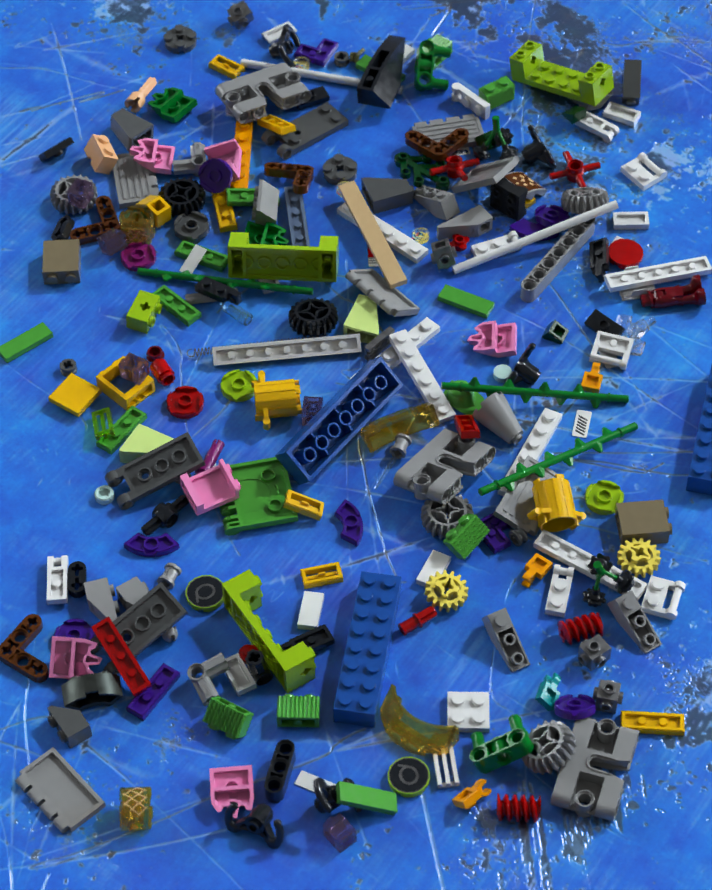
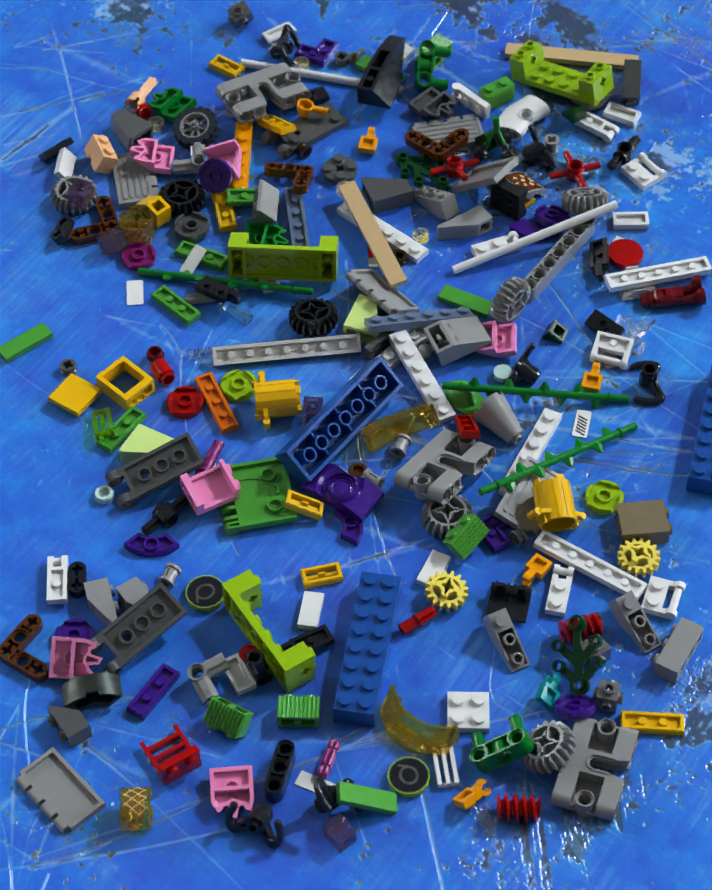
(61, 261): dark tan brick -> none
(65, 163): none -> white tile
(121, 656): red plate -> none
(134, 368): brick -> none
(135, 292): none -> white sticker
(143, 111): none -> red plate
(143, 311): lime brick -> none
(159, 123): none -> clear tile
(171, 633): light grey hinge -> none
(173, 42): dark grey plate -> none
(176, 765): none -> red plate
(190, 118): none -> black wheel
(216, 403): none -> orange tile
(303, 150): none -> dark brown bush
(306, 106): none -> light orange bar
(328, 758): none -> magenta axle
(343, 491): none -> dark purple slope
(357, 469): none -> reddish brown tile
(368, 143): none -> light orange plate
(373, 478): none -> light grey bush
(401, 256): none -> dark brown bush
(413, 320): none -> sand blue plate
(433, 103): none -> dark grey plate
(443, 254): flat silver brick -> none
(454, 338): none -> light grey slope
(459, 242): red plate -> none
(510, 300): none -> light grey gear
(513, 598): none -> black hinge
(522, 114): none -> white panel
(551, 142): none -> light grey bush
(576, 56): none -> tan tile
(579, 658): none -> dark green plant
(601, 566): black plant -> none
(623, 153): none -> black axle
(648, 380): none -> black piece
(677, 650): none -> light grey brick

